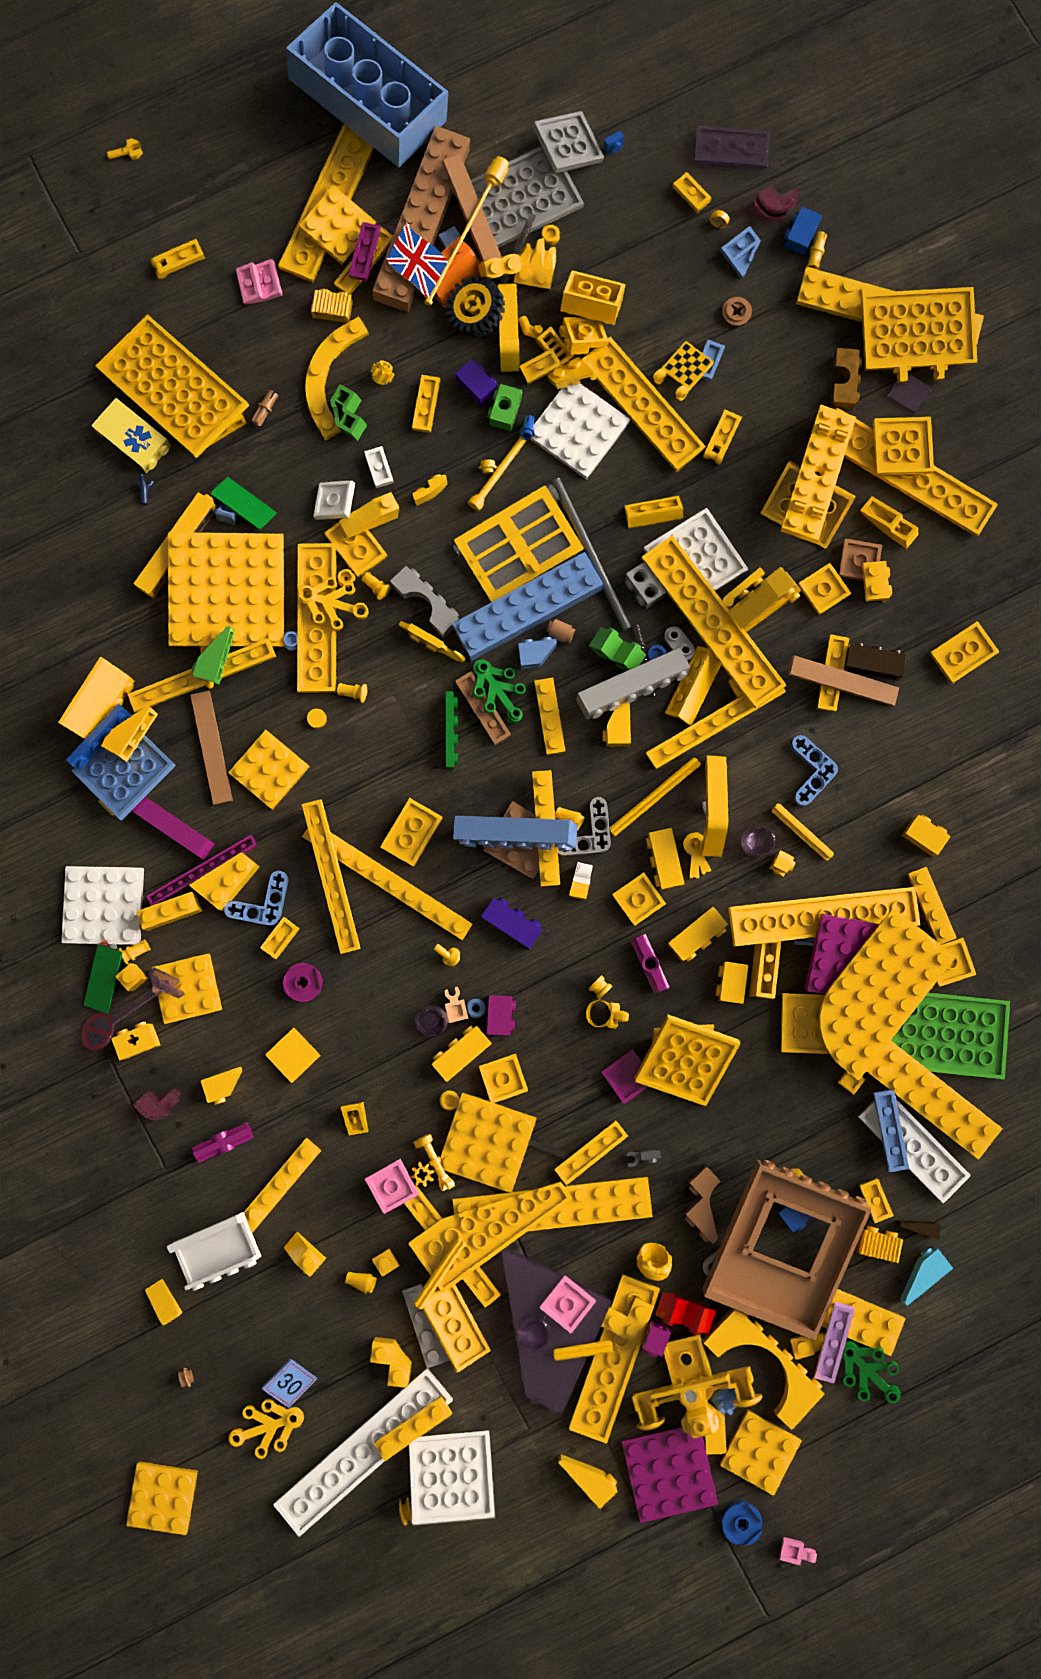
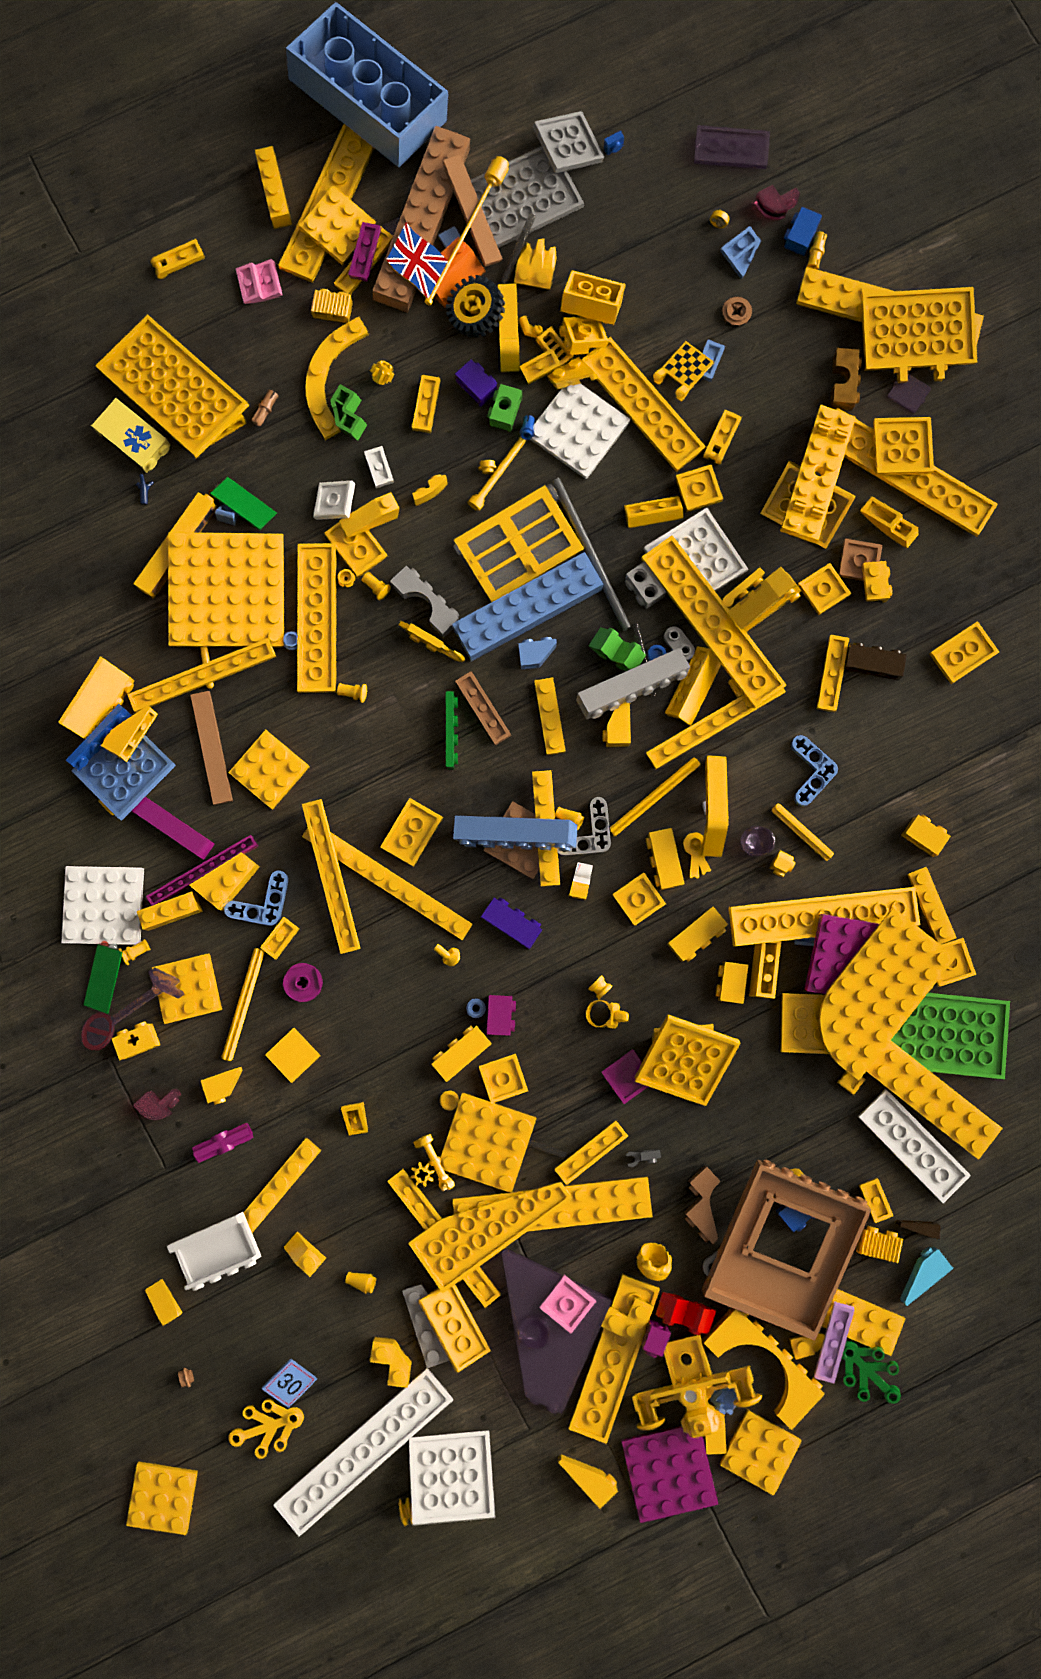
(127, 150): yellow bar -> none
(131, 977): yellow brick -> none
(213, 659): bright green slope -> none
(243, 1004): none -> yellow axle
(273, 187): none -> yellow brick
(316, 718): yellow tile -> none
(329, 601): yellow plant -> none
(385, 1262): yellow plate -> none
(392, 1186): bright pink tile -> none
(412, 1428): yellow plate -> none
(431, 1021): clear purple hair -> none
(439, 1273): yellow axle -> none
(455, 1009): light nougat plate -> none
(497, 688): green plant -> none
(500, 266): yellow brick -> none
(550, 234): yellow tile -> none
(560, 631): medium nougat brick -> none
(582, 1350): yellow axle -> none
(654, 976): magenta piece -> none
(692, 192): yellow plate -> none
(699, 488): none -> yellow plate
(741, 1535): blue plate -> none
(794, 1551): bright pink plate -> none
(843, 681): medium nougat tile -> none
(891, 1130): medium blue plate -> none

